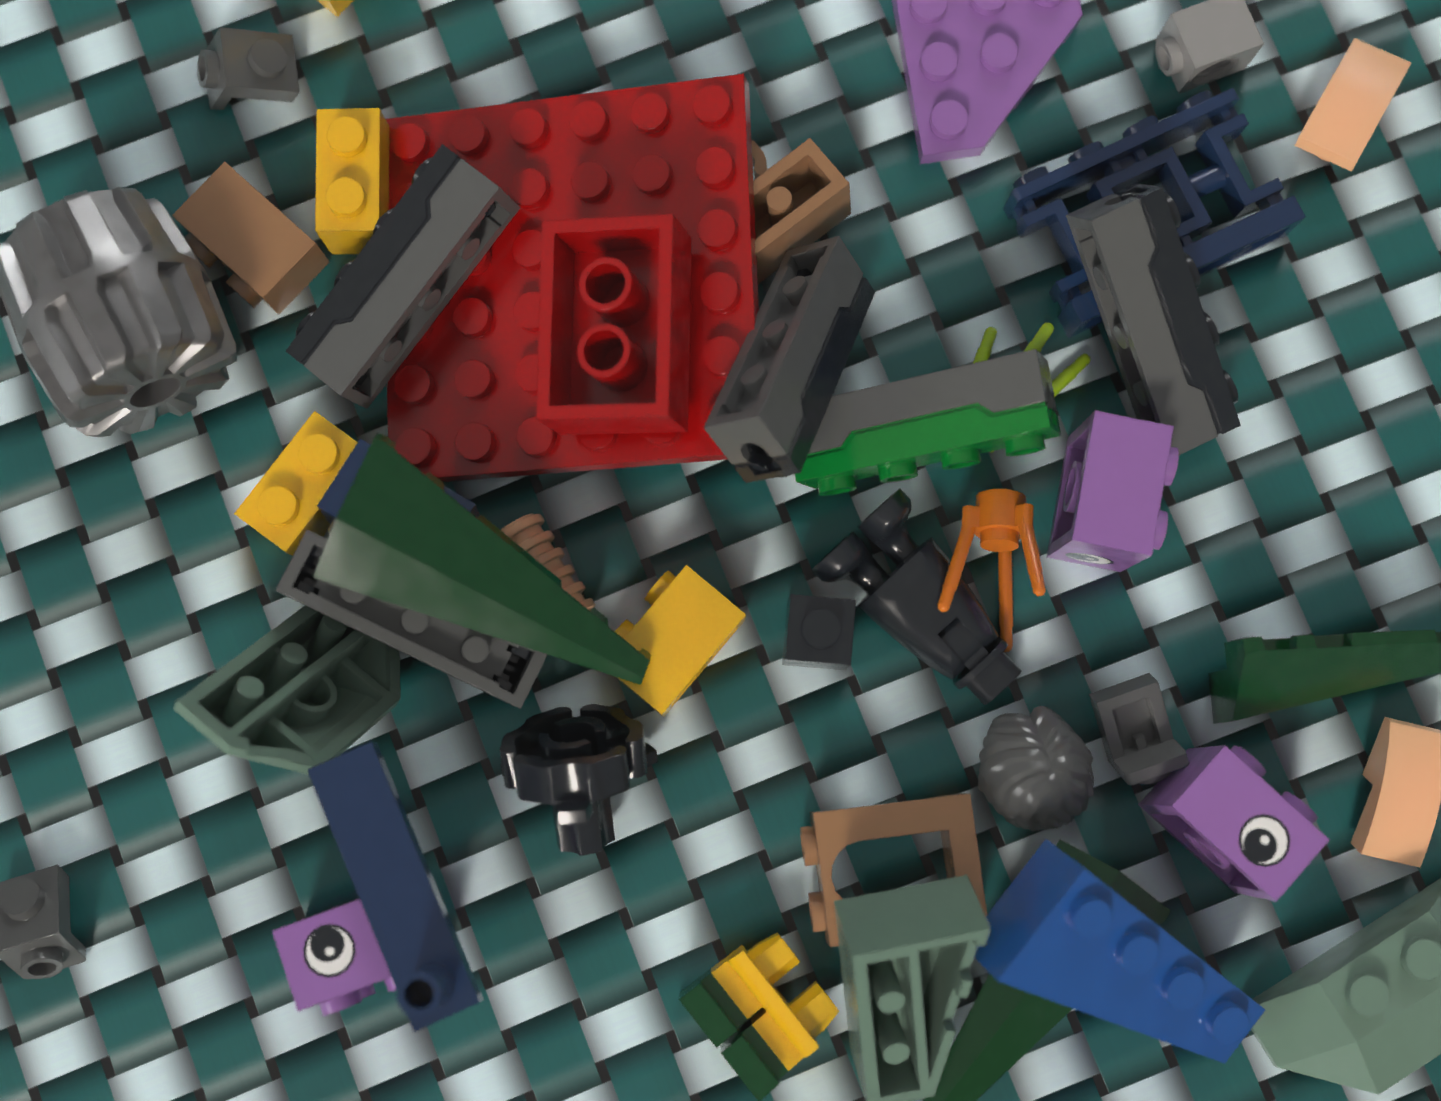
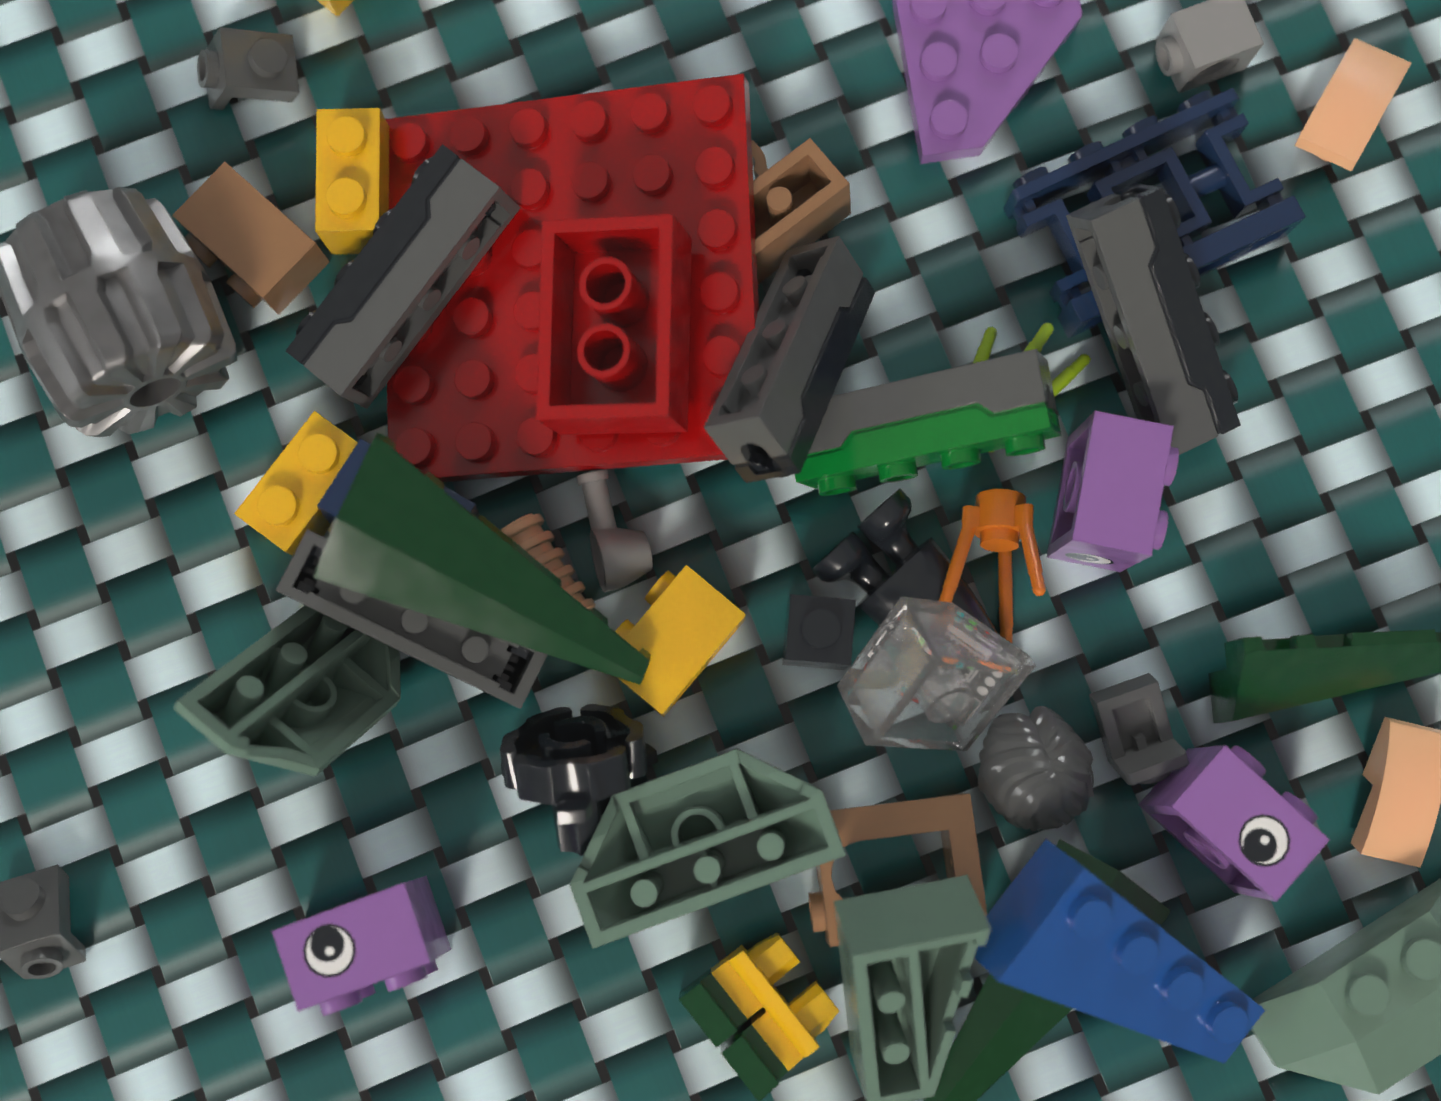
(395, 886): dark blue piece -> none
(617, 553): none -> light grey bar
(699, 842): none -> sand green wedge
(931, 678): none -> clear slope

